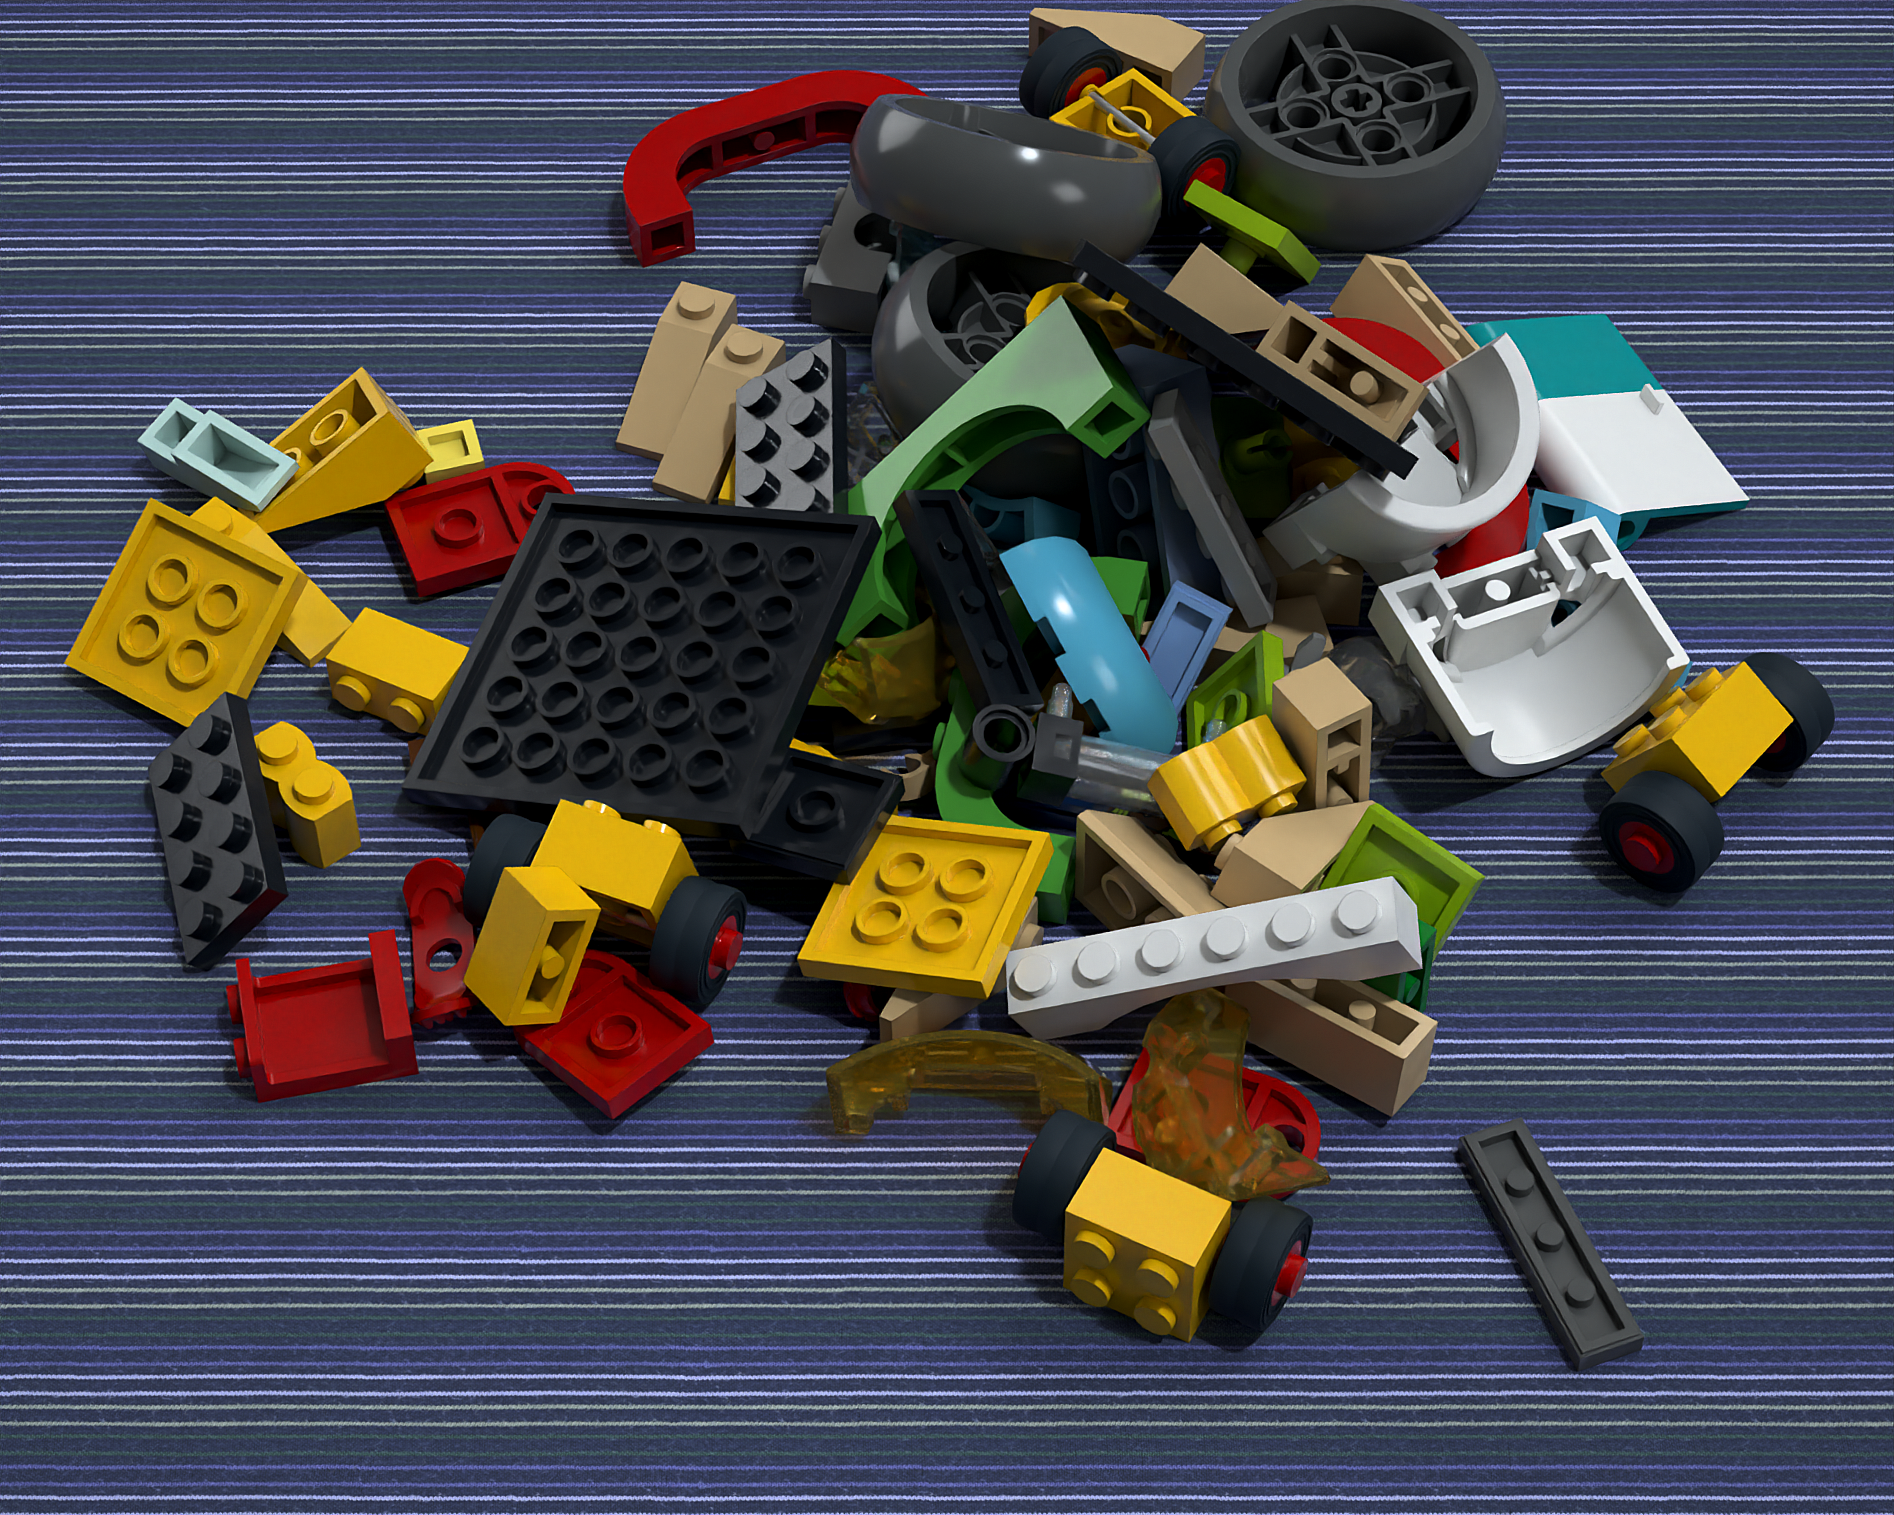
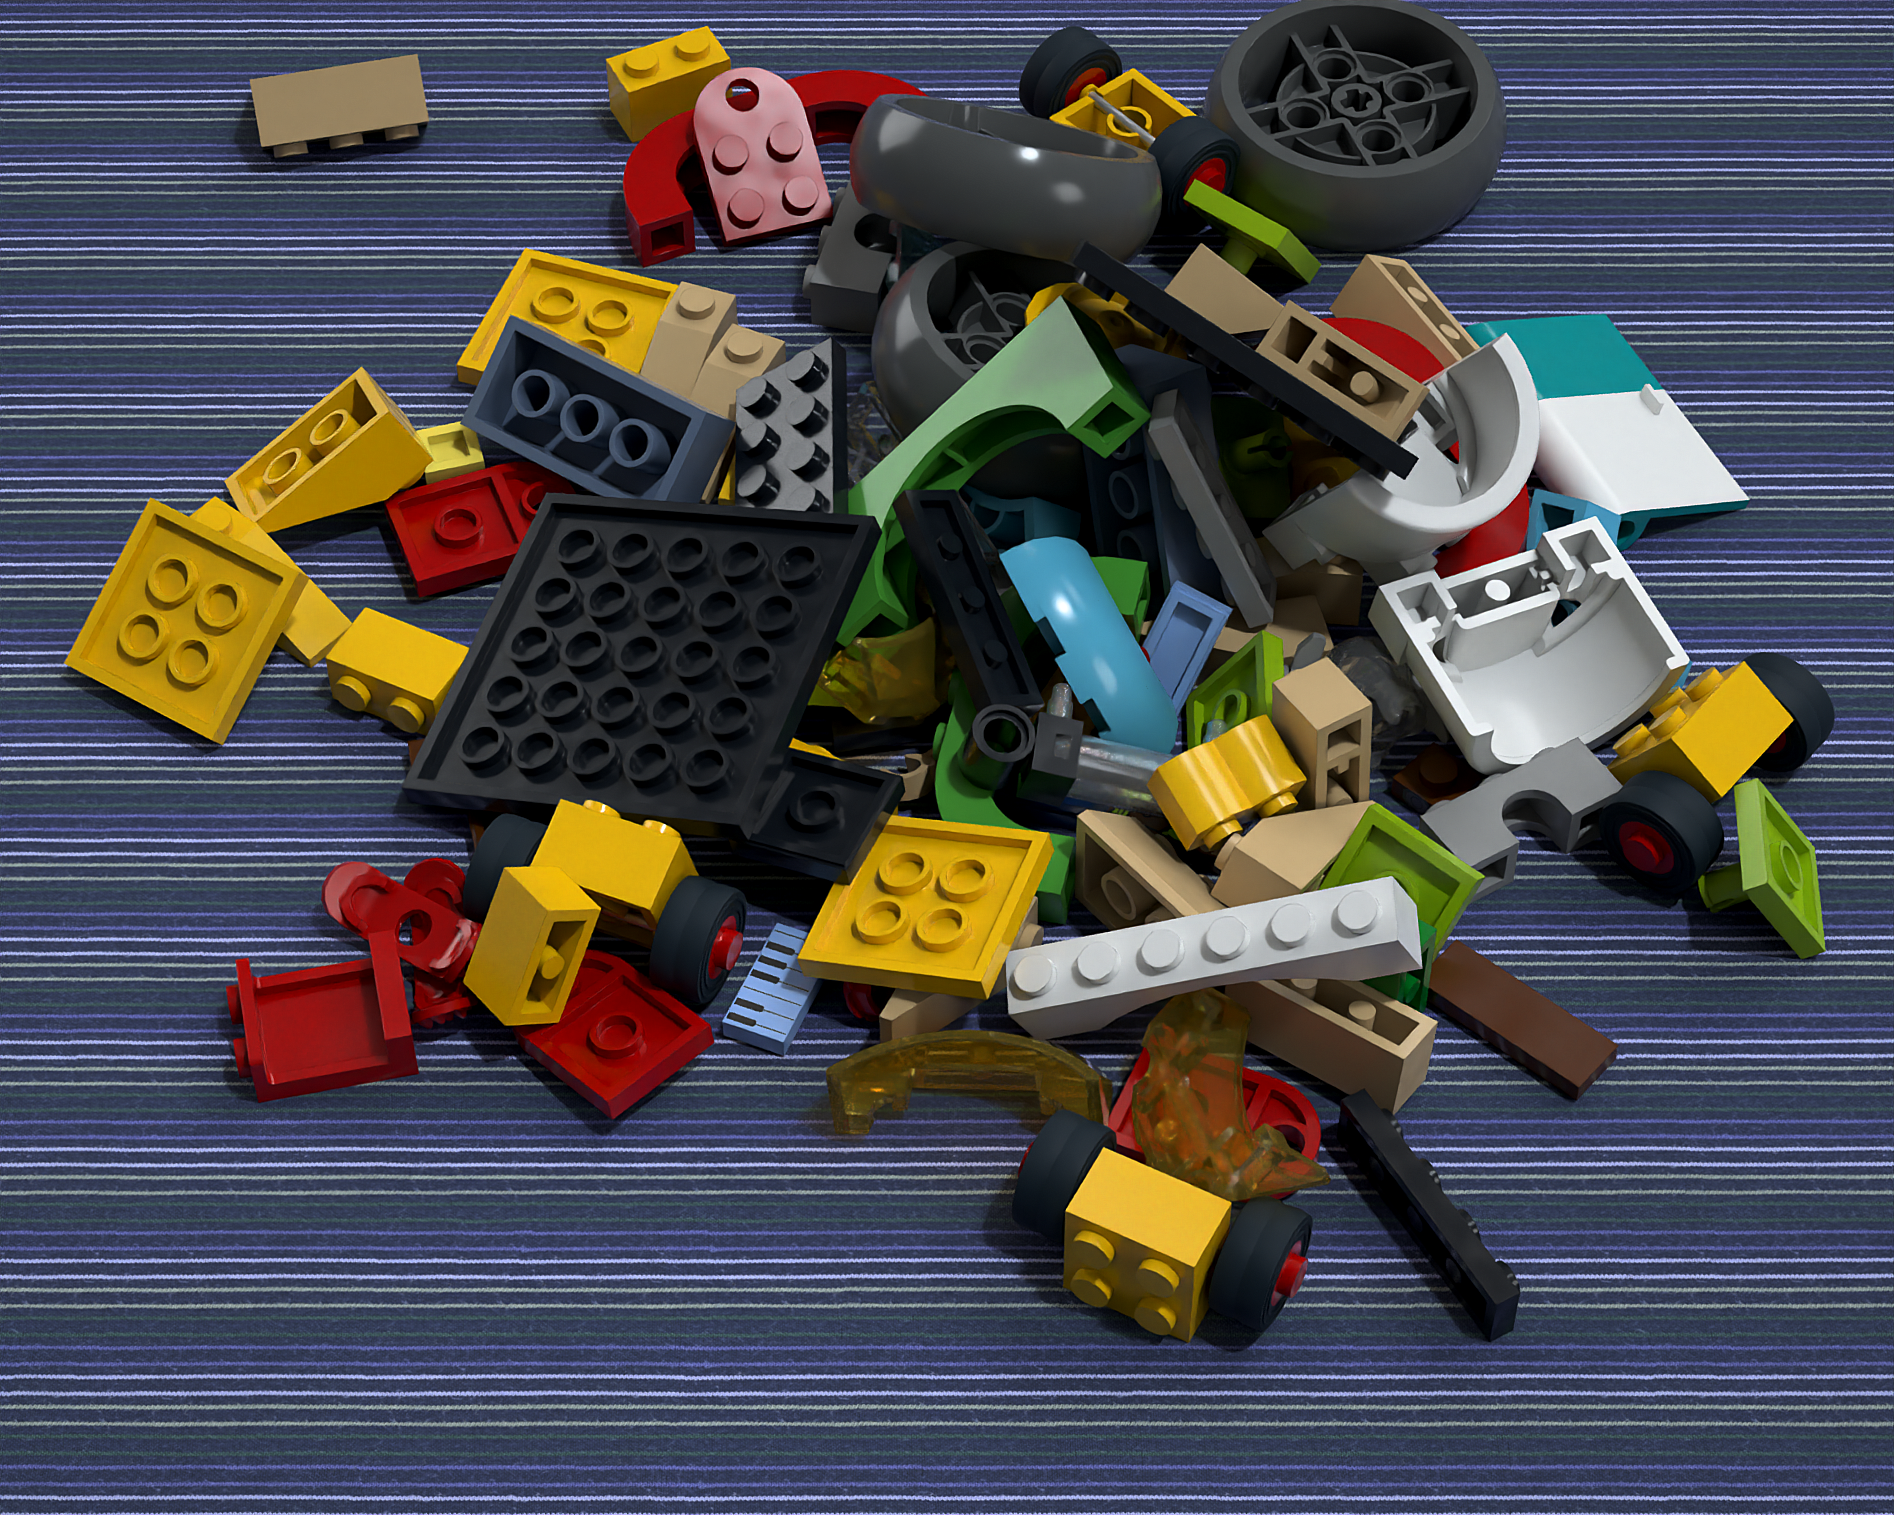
(216, 456): light aqua slope -> none
(217, 831): black plate -> none
(307, 796): yellow brick -> none
(340, 105): none -> tan slope
(371, 902): none -> red piece
(579, 300): none -> yellow plate
(594, 419): none -> sand blue brick
(663, 79): none -> yellow brick
(760, 160): none -> plate
(773, 994): none -> light blue tile
(1149, 43): tan slope -> none
(1433, 778): none -> reddish brown plate
(1440, 1231): none -> black plate
(1519, 1020): none -> reddish brown tile
(1550, 1244): dark grey tile -> none
(1551, 794): none -> light grey arch
(1773, 871): none -> lime tile

